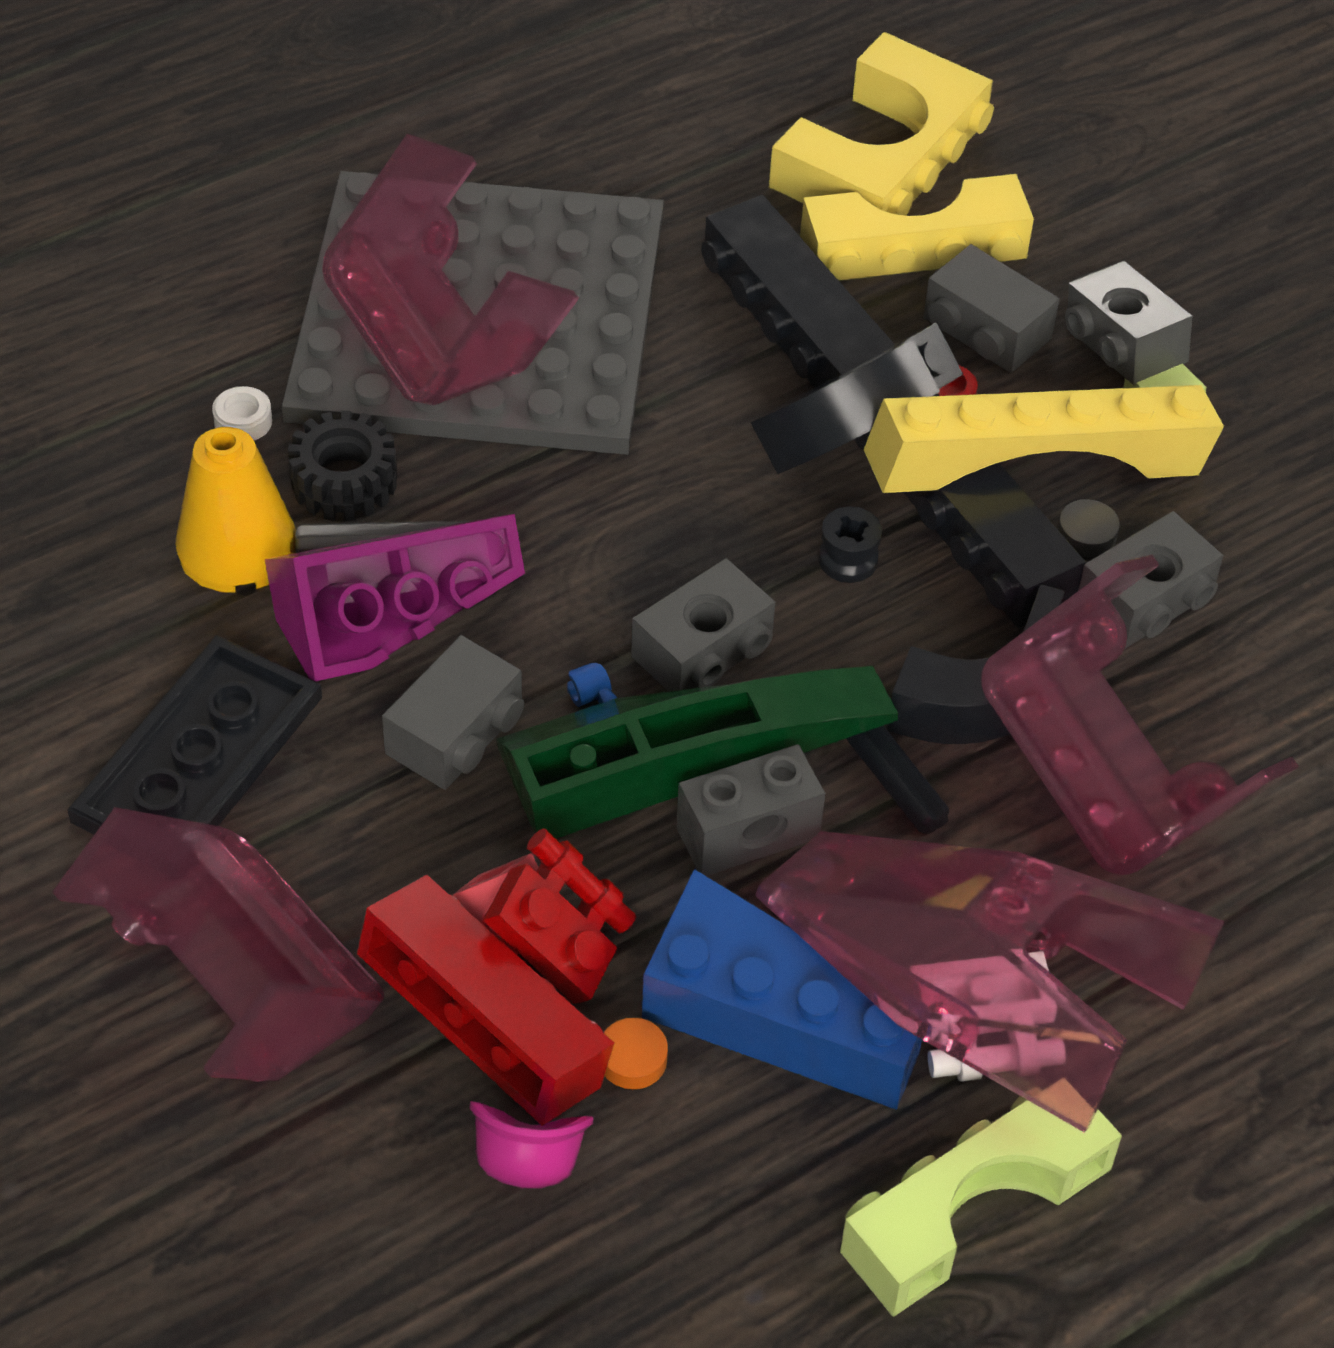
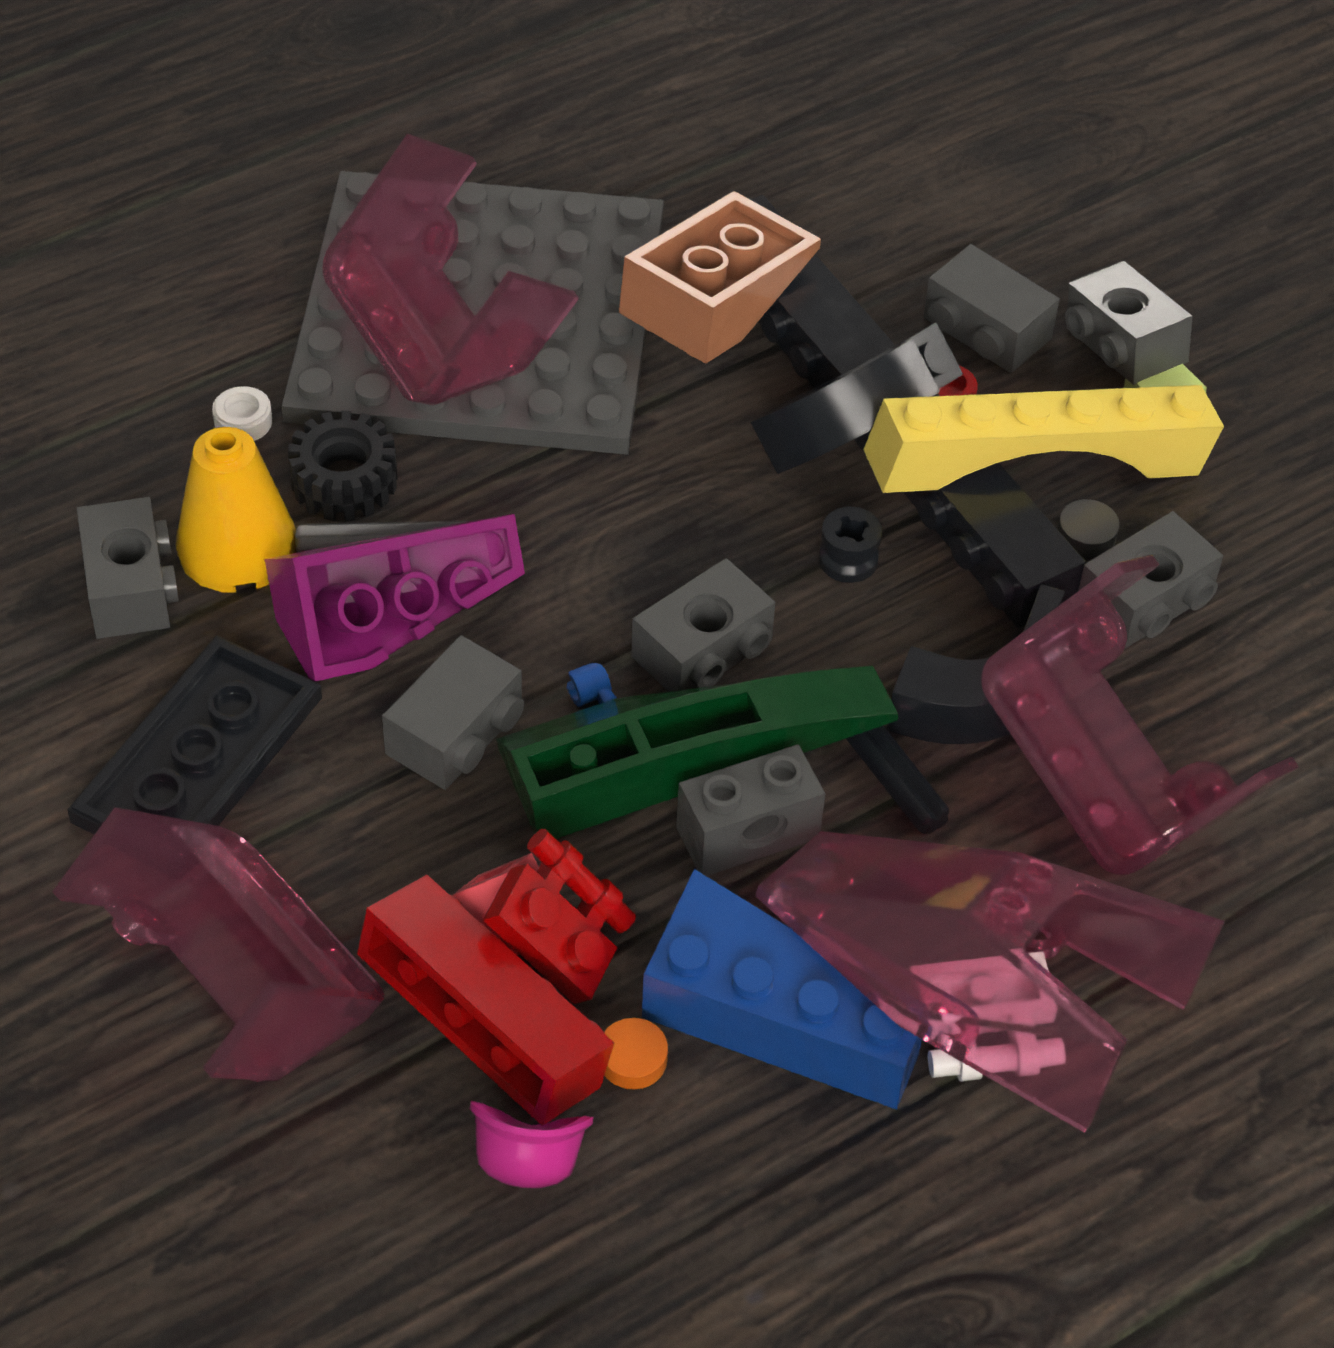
(124, 567): none -> dark grey brick
(714, 275): none -> nougat slope
(869, 242): light yellow arch -> none
(905, 1237): yellowish green arch -> none
(910, 85): light yellow arch -> none

